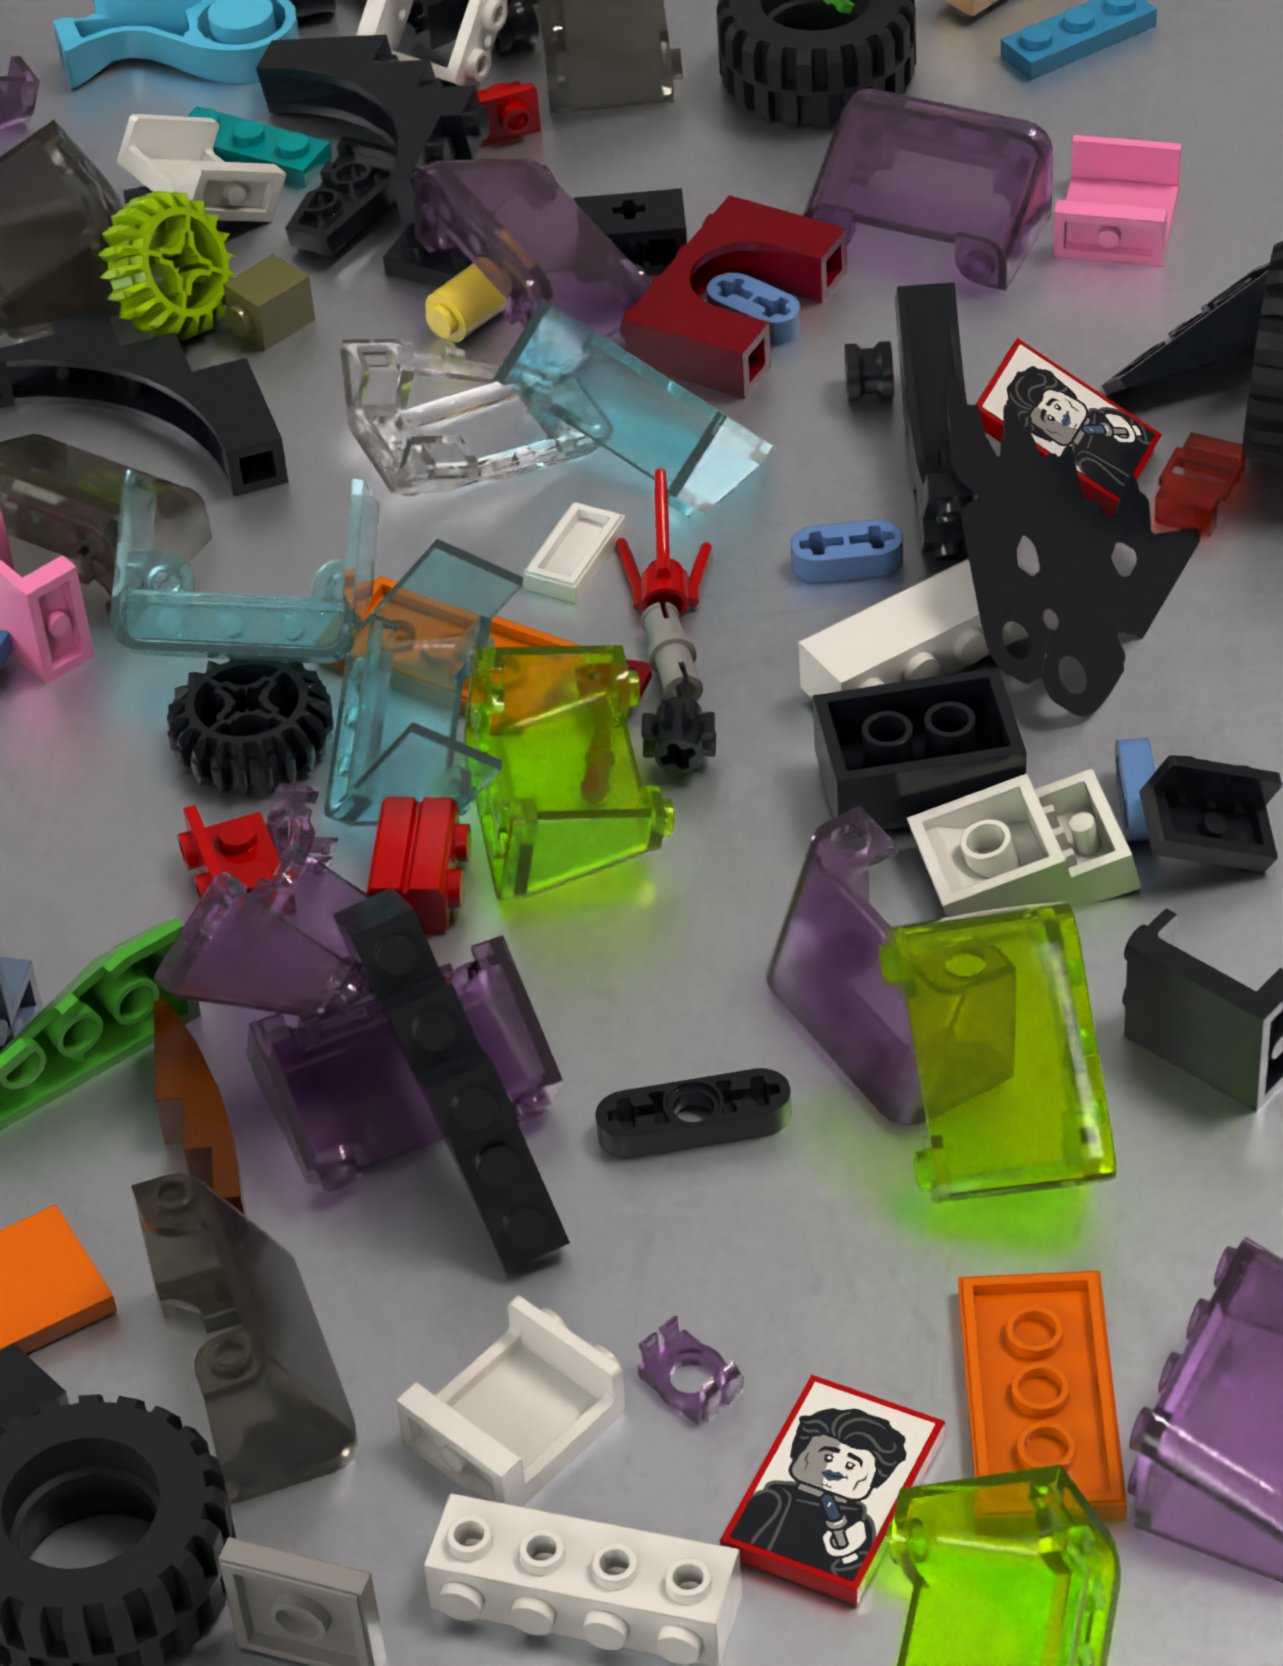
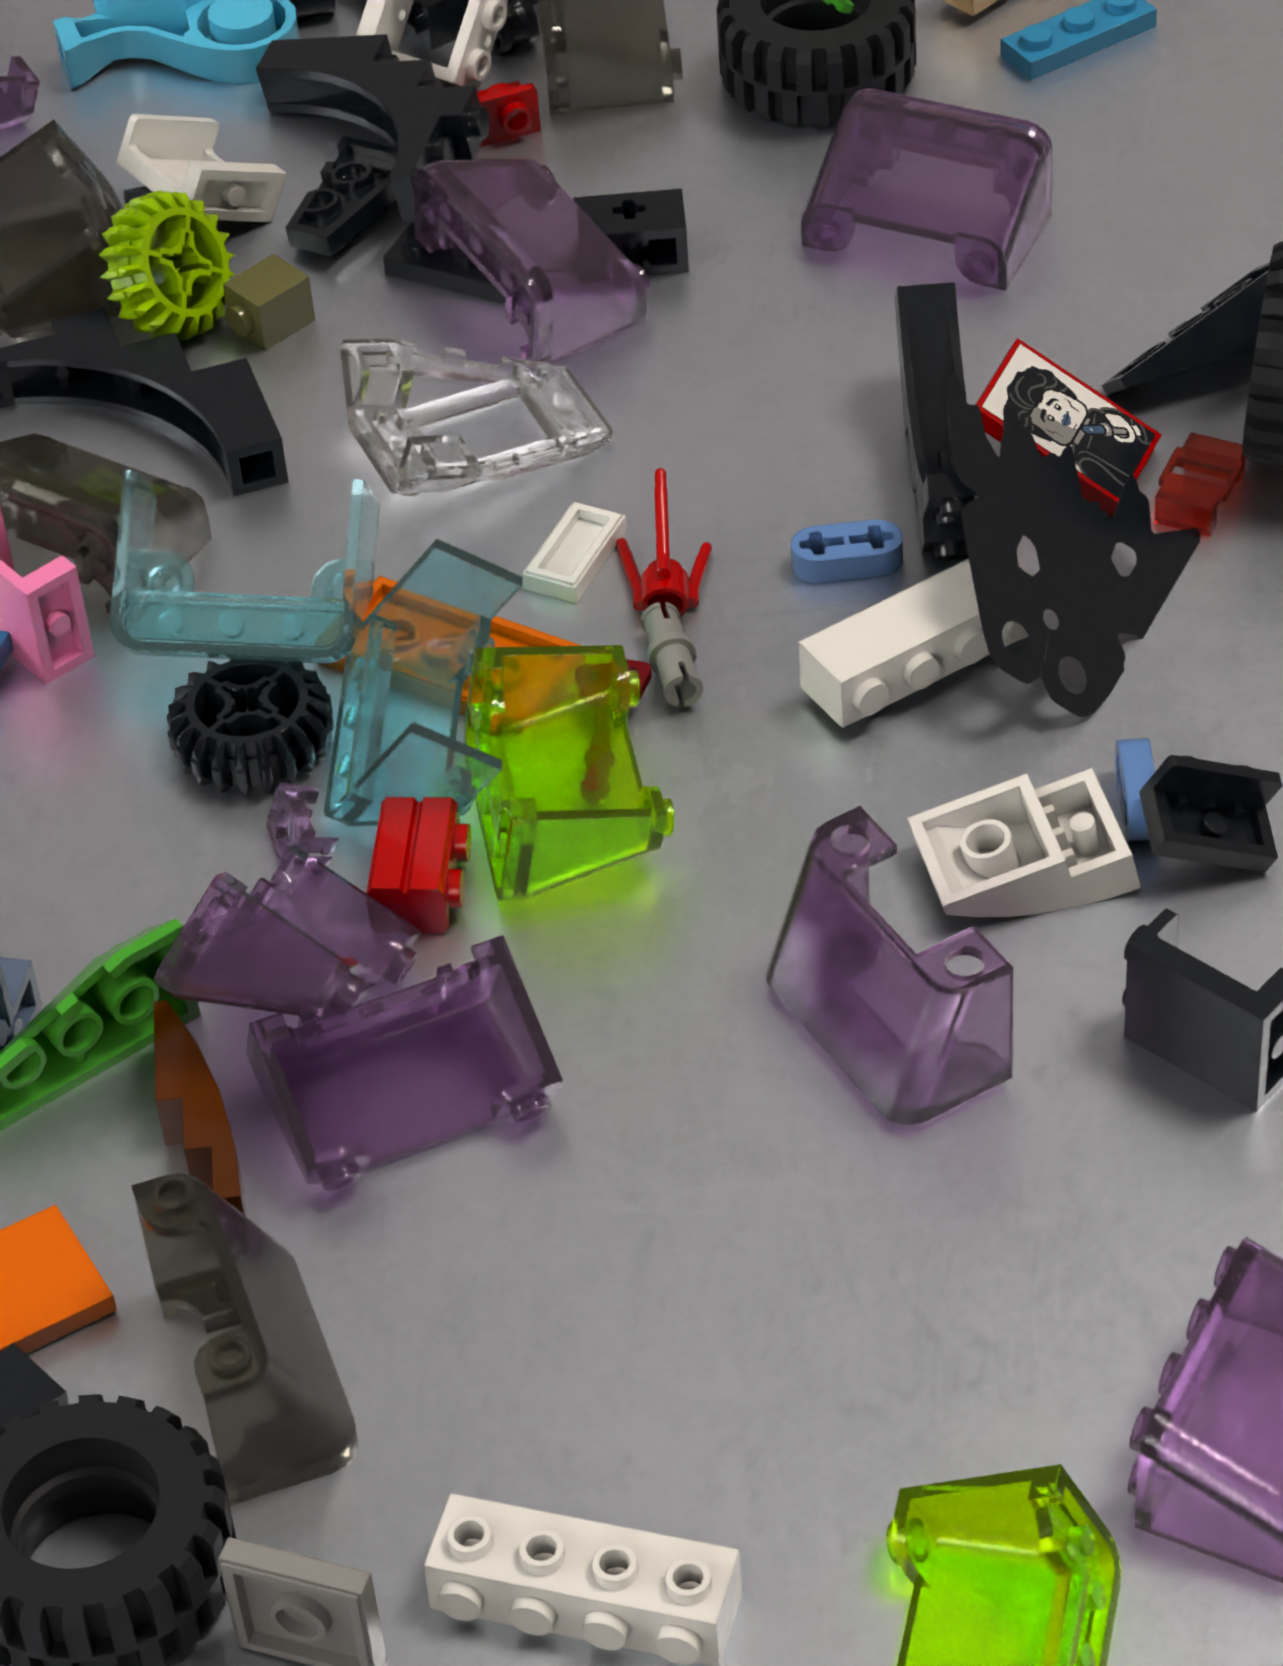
(233, 847): red bracket -> none
(255, 142): teal plate -> none
(453, 1076): black arch -> none
(463, 305): light yellow brick -> none
(516, 1408): white panel -> none
(630, 410): clear light blue windscreen -> none
(678, 734): black gear -> none
(684, 1350): clear purple piece -> none
(715, 346): dark red arch -> none
(743, 1122): black beam -> none
(758, 300): medium blue beam -> none
(832, 1488): tile -> none
(869, 370): black wheel -> none
(916, 743): black brick -> none
(1002, 1052): clear neon green windscreen -> none
(1042, 1381): orange tile -> none
(1118, 201): bright pink panel -> none

